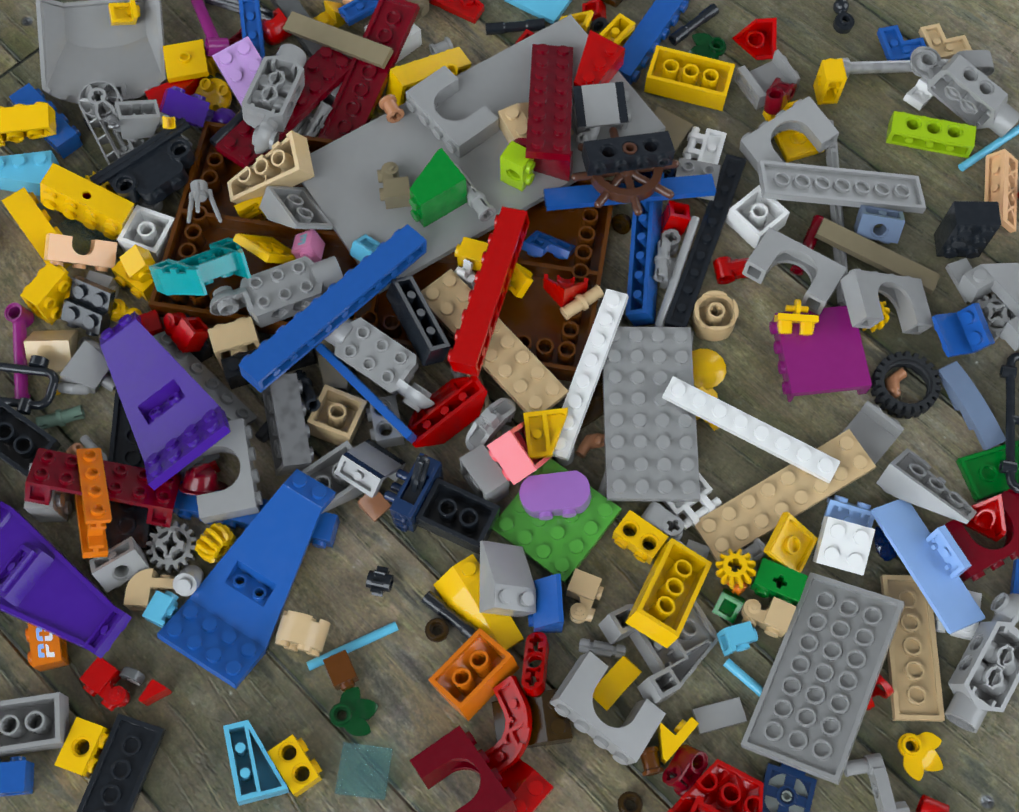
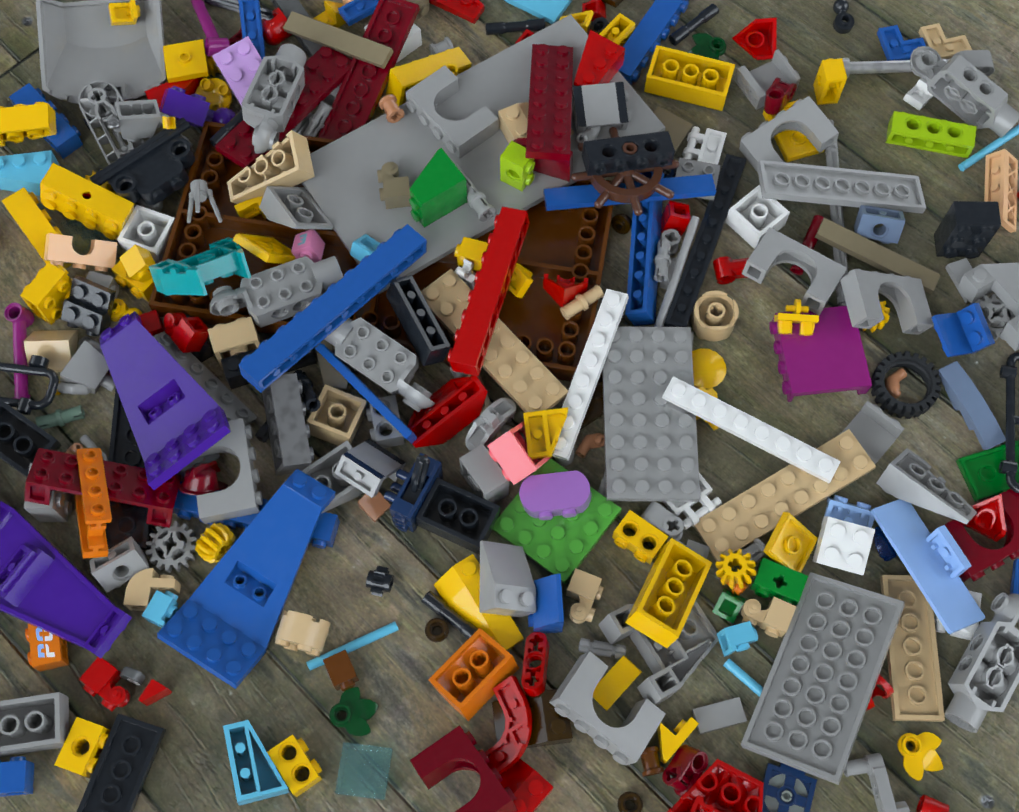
(188, 580): light grey brick -> none
(541, 243): blue plate -> none

